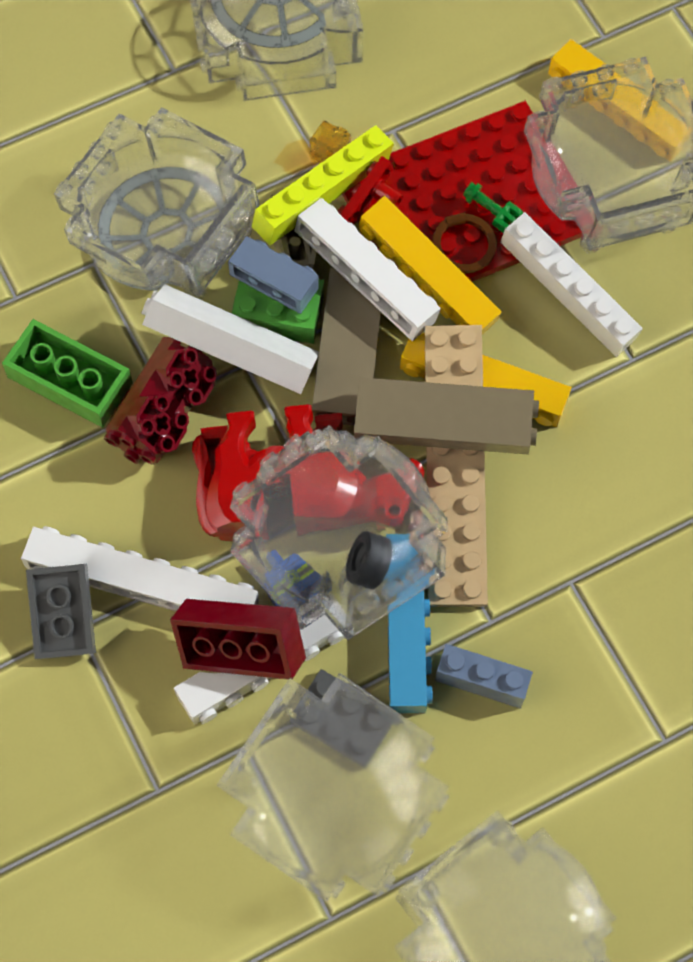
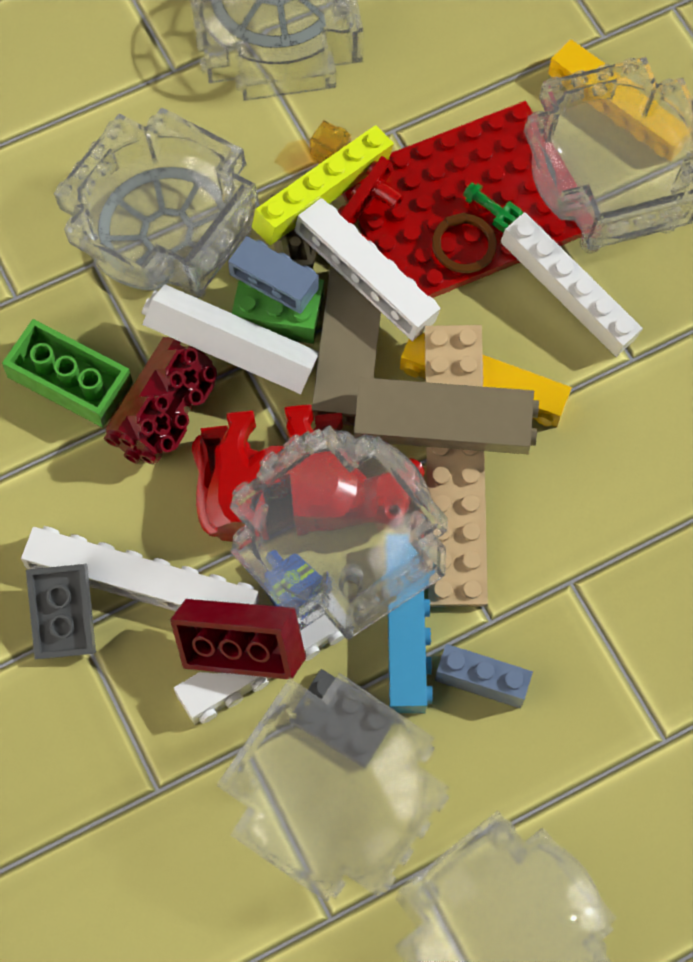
(369, 560): black tyre -> none
(427, 266): yellow brick -> none

